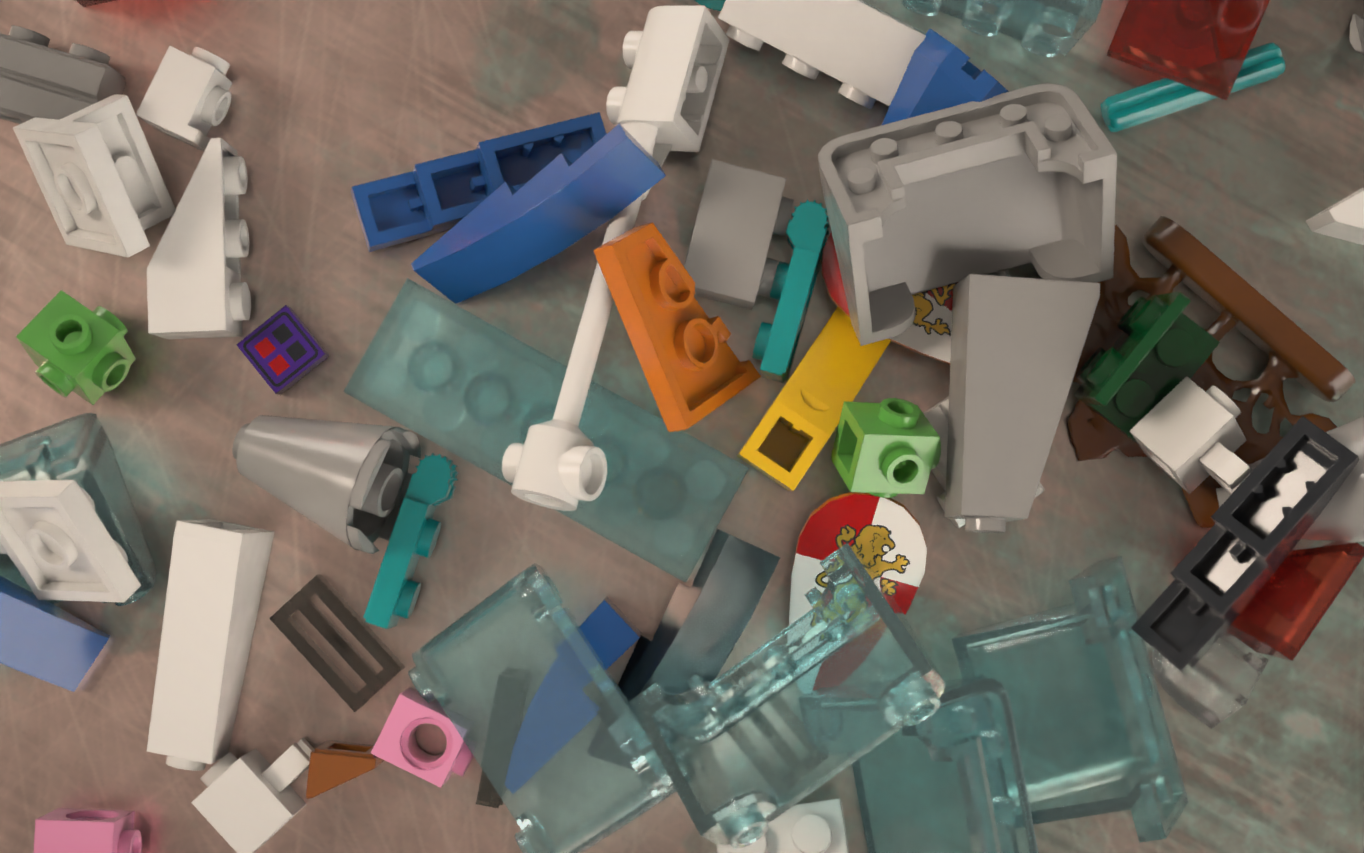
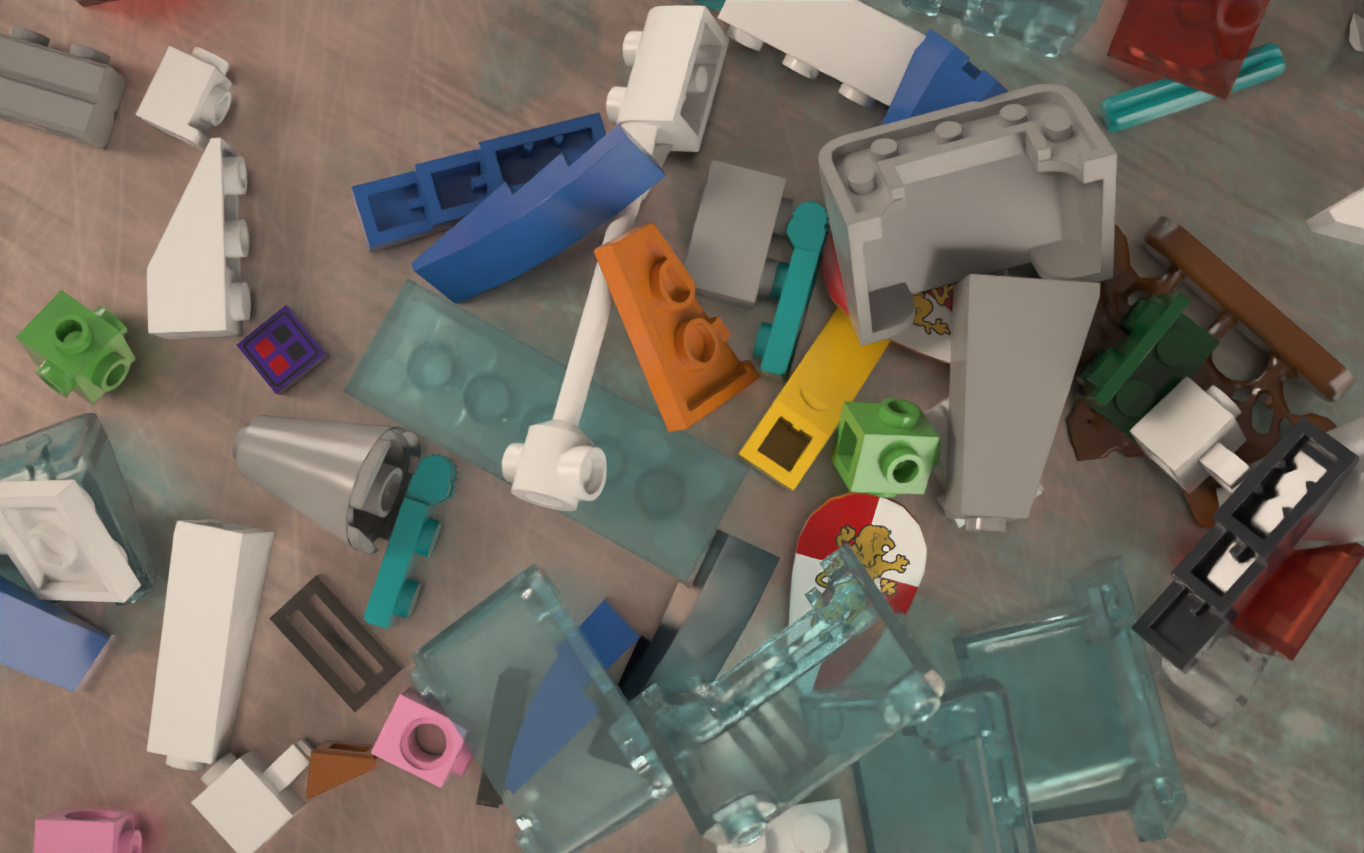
(98, 176): white bracket -> none

